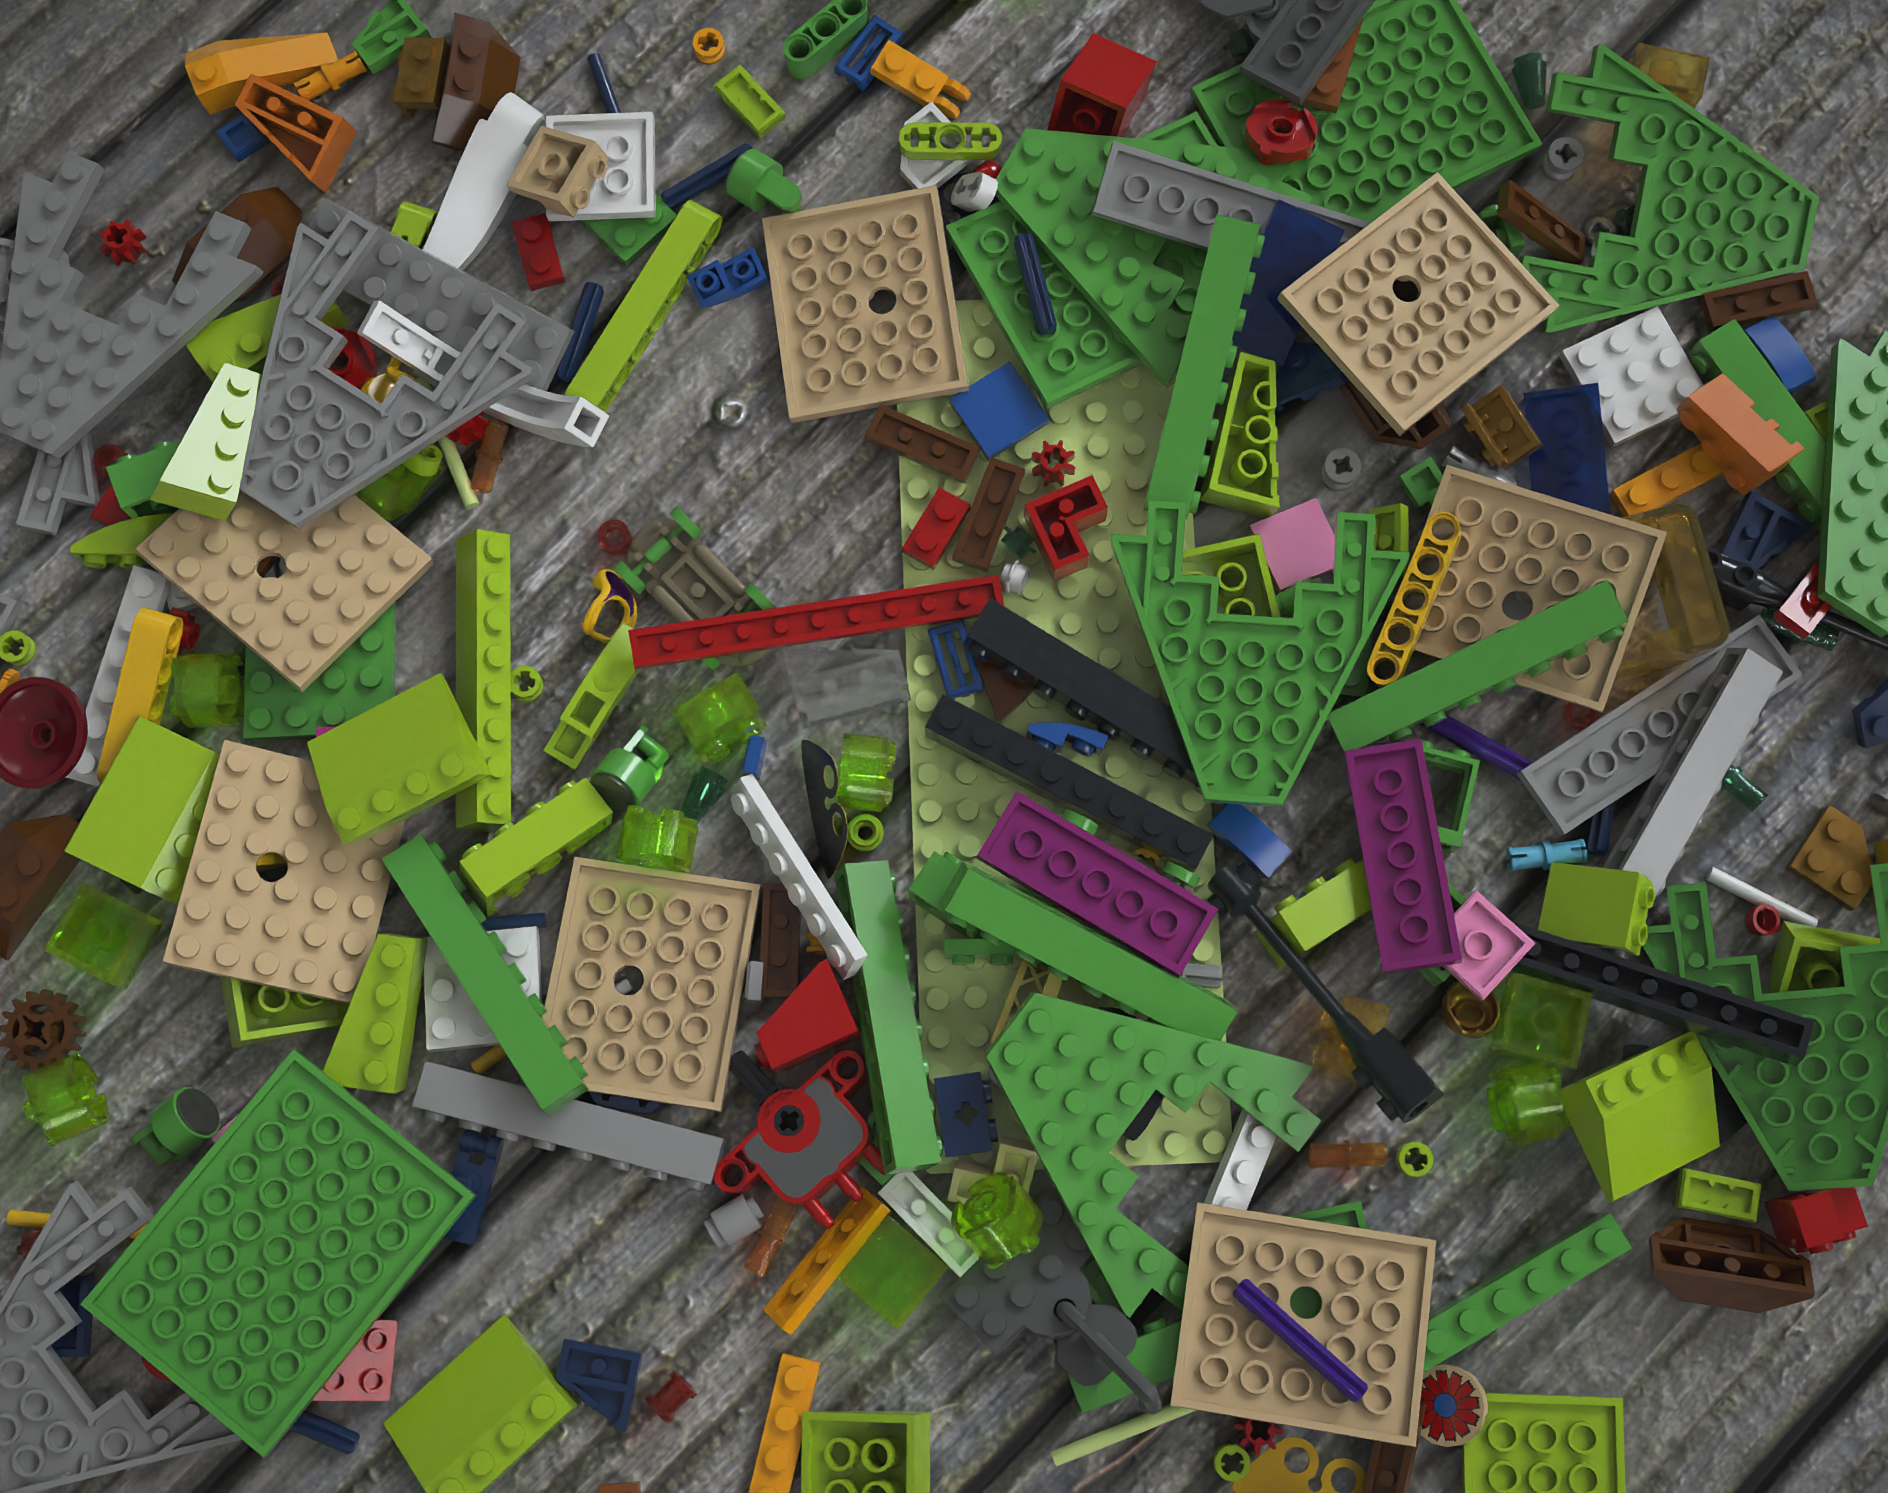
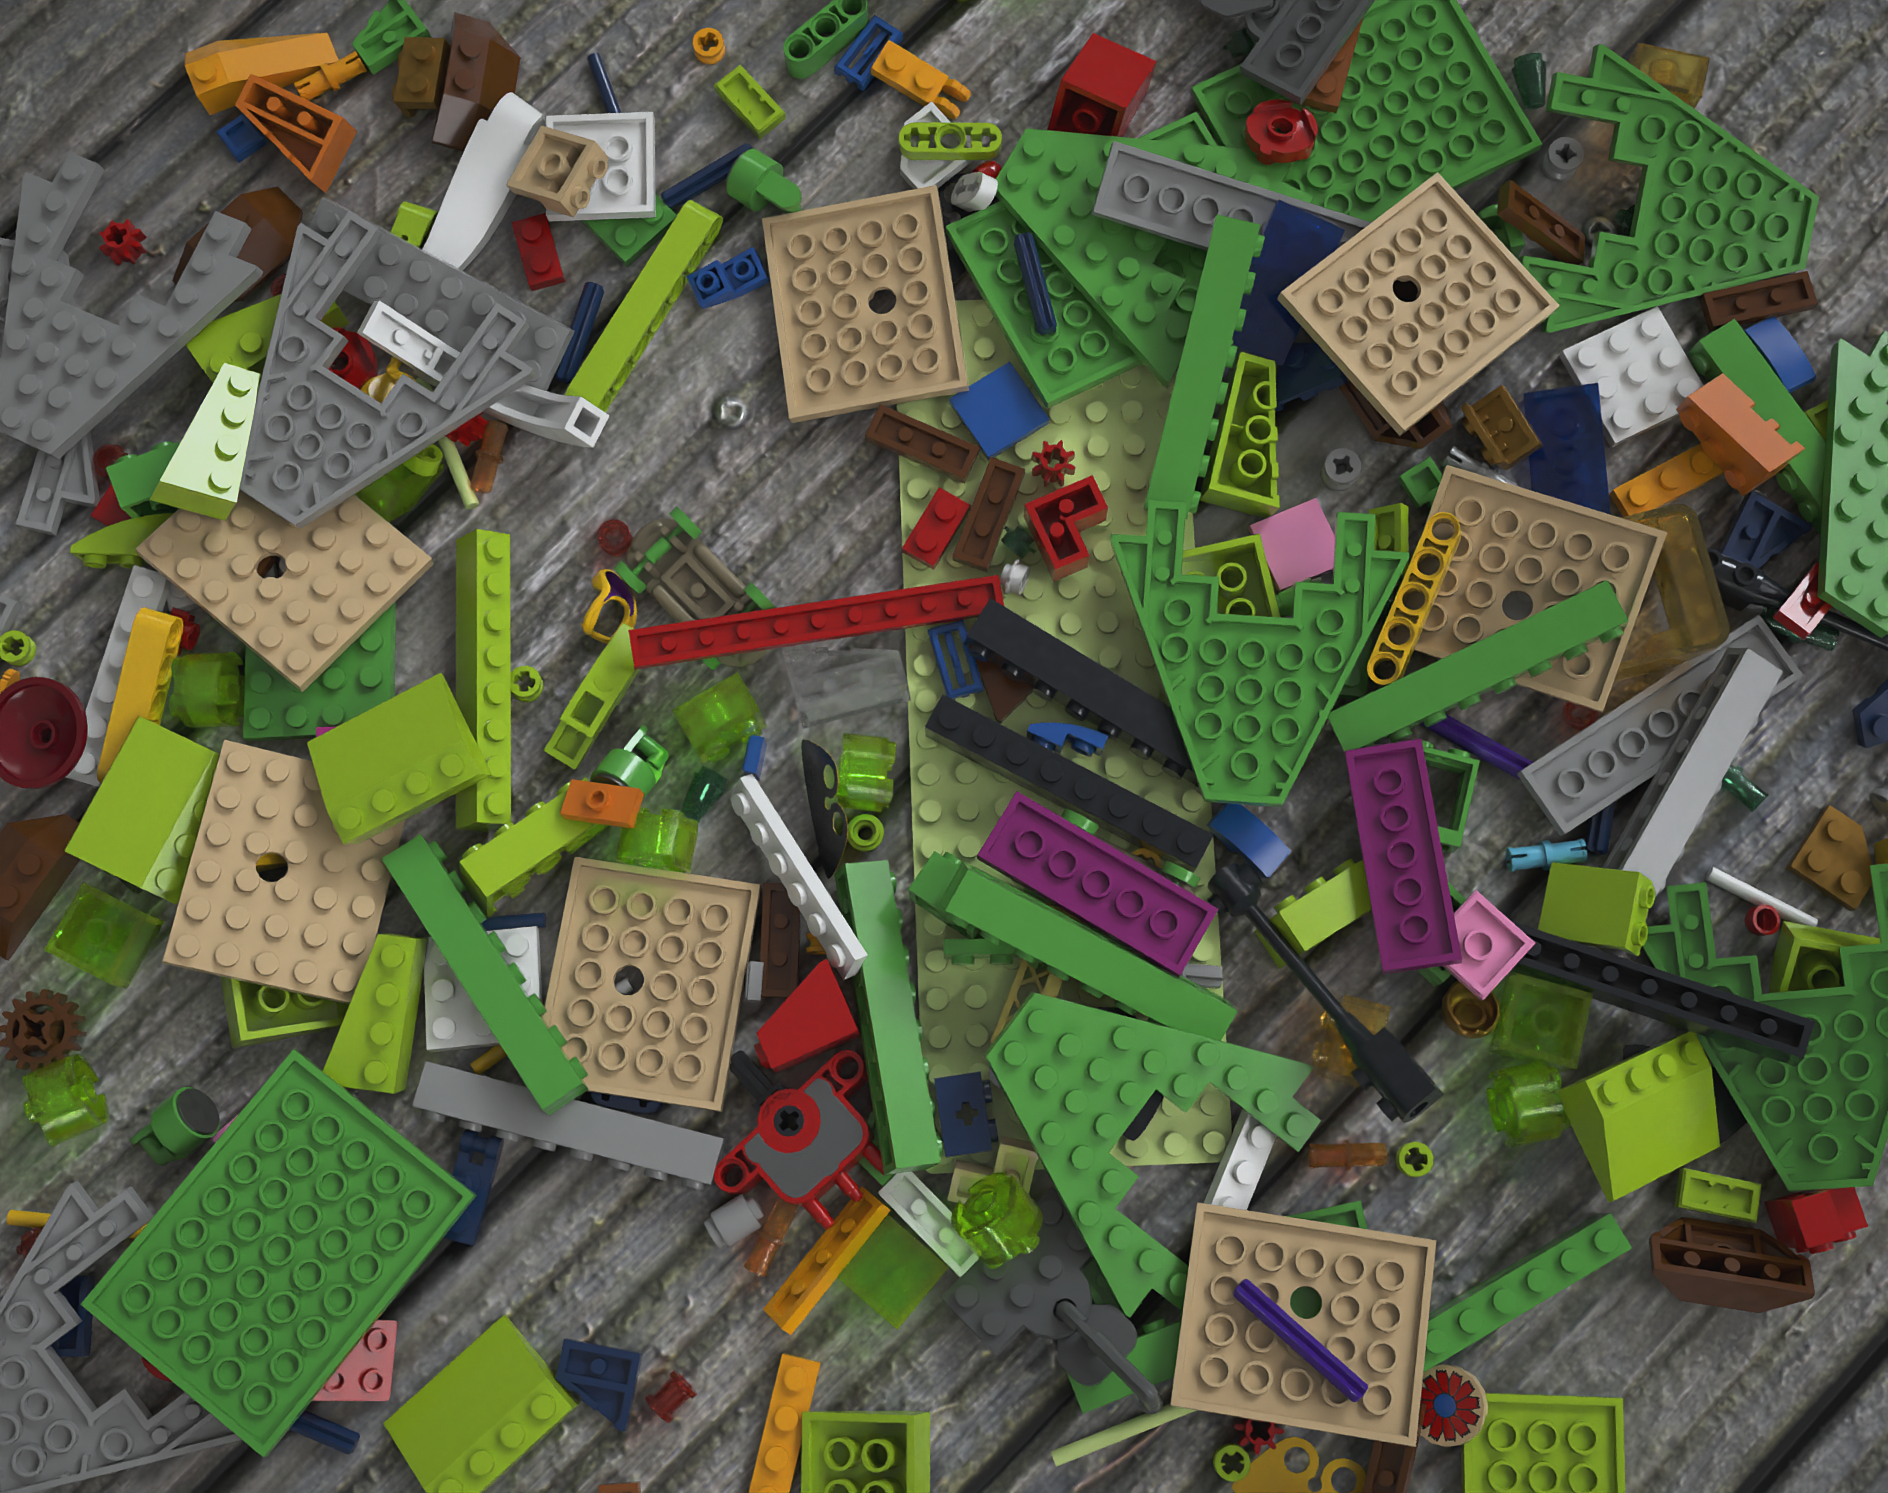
(602, 803): none -> orange plate

